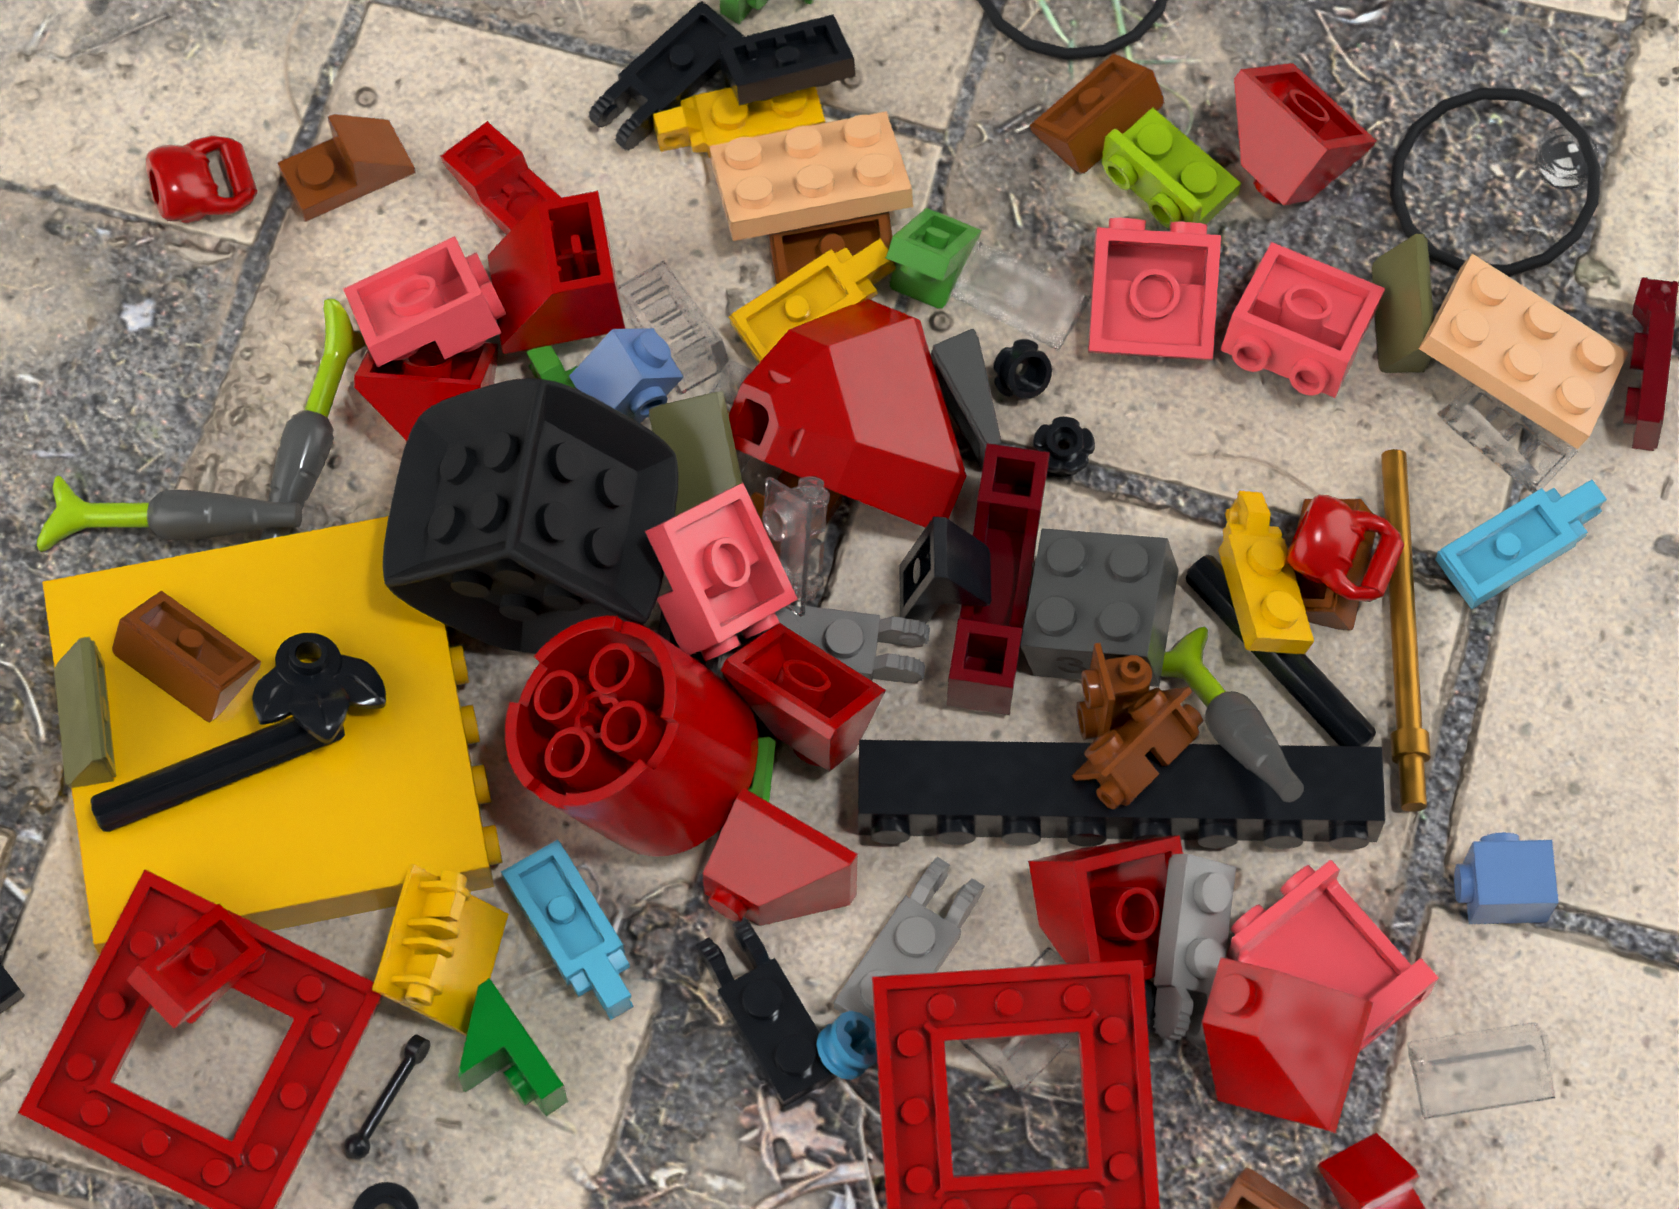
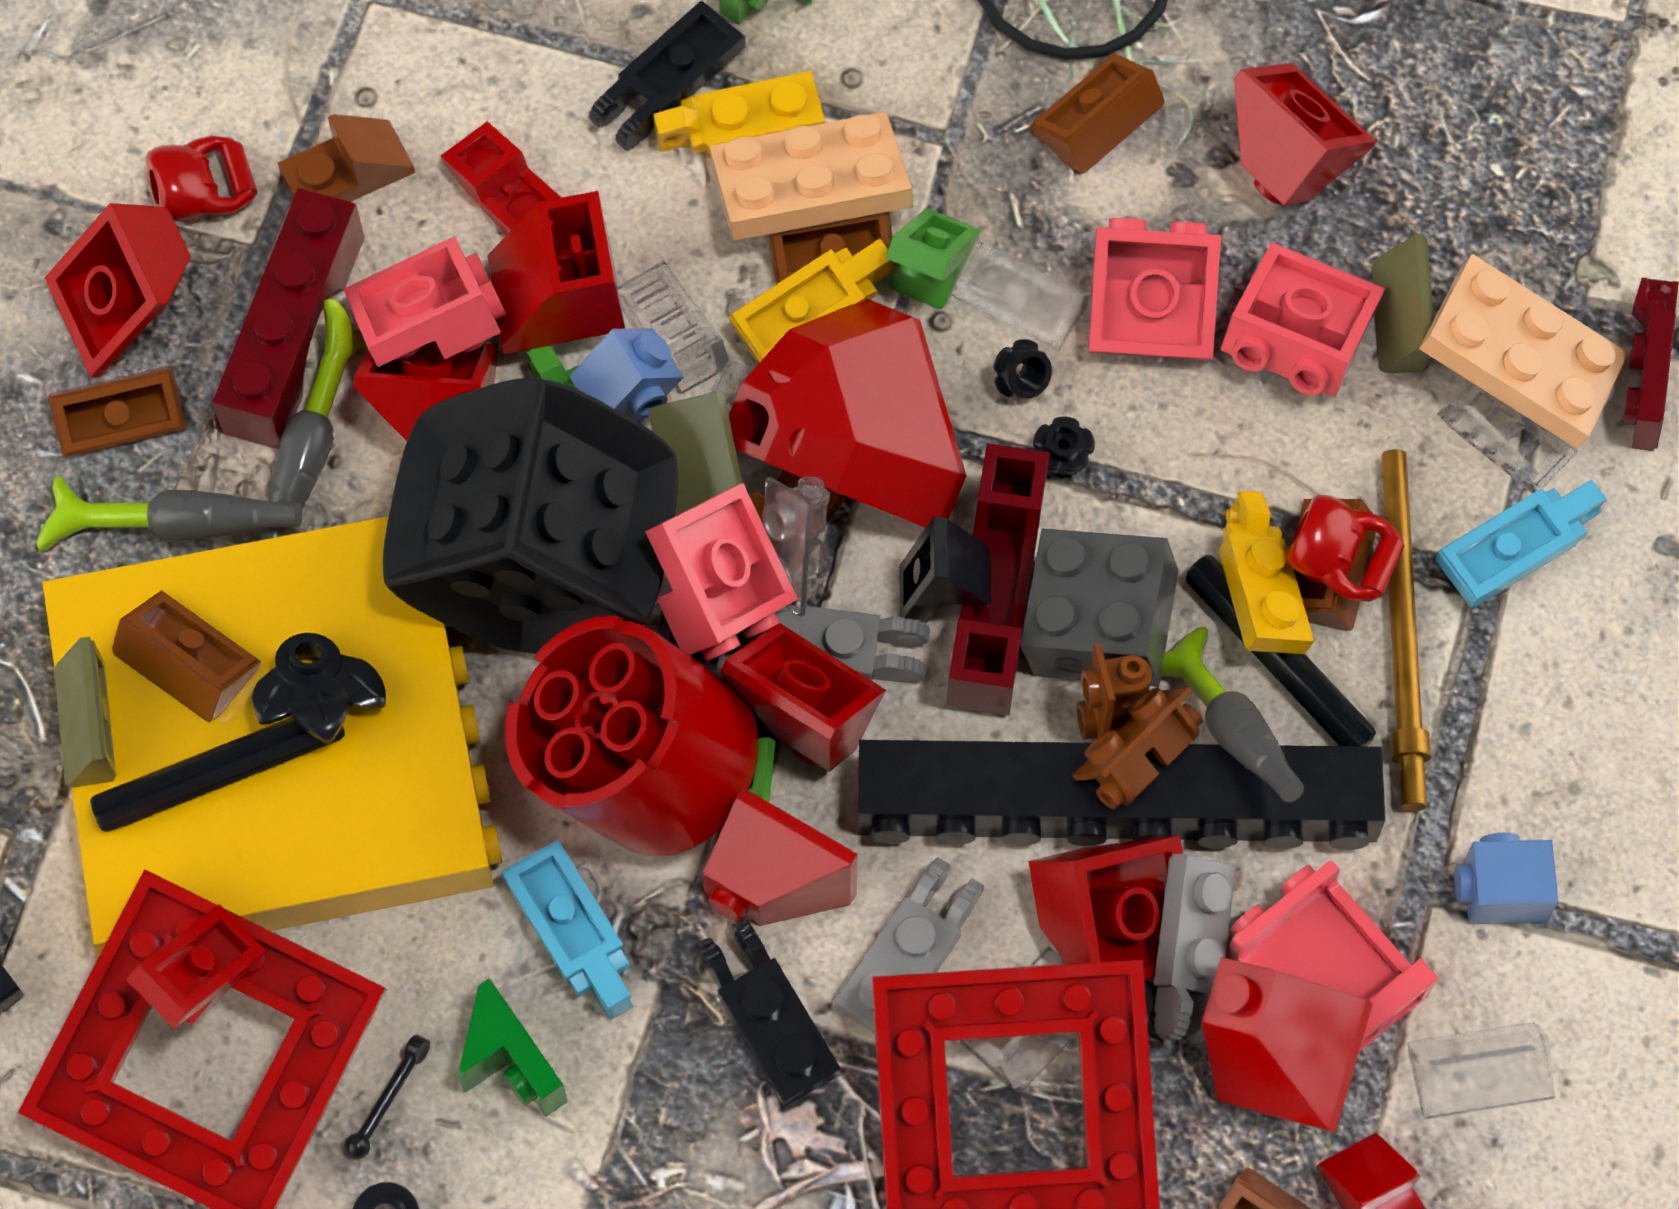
(117, 279): none -> red slope
(117, 411): none -> dark orange slope
(271, 352): none -> dark red arch
(439, 947): yellow hinge -> none
(786, 60): black bracket -> none
(835, 1041): dark azure bush -> none
(967, 390): dark grey slope -> none
(1168, 171): lime bracket -> none
(1505, 94): black piece -> none
(1561, 160): clear tile -> none

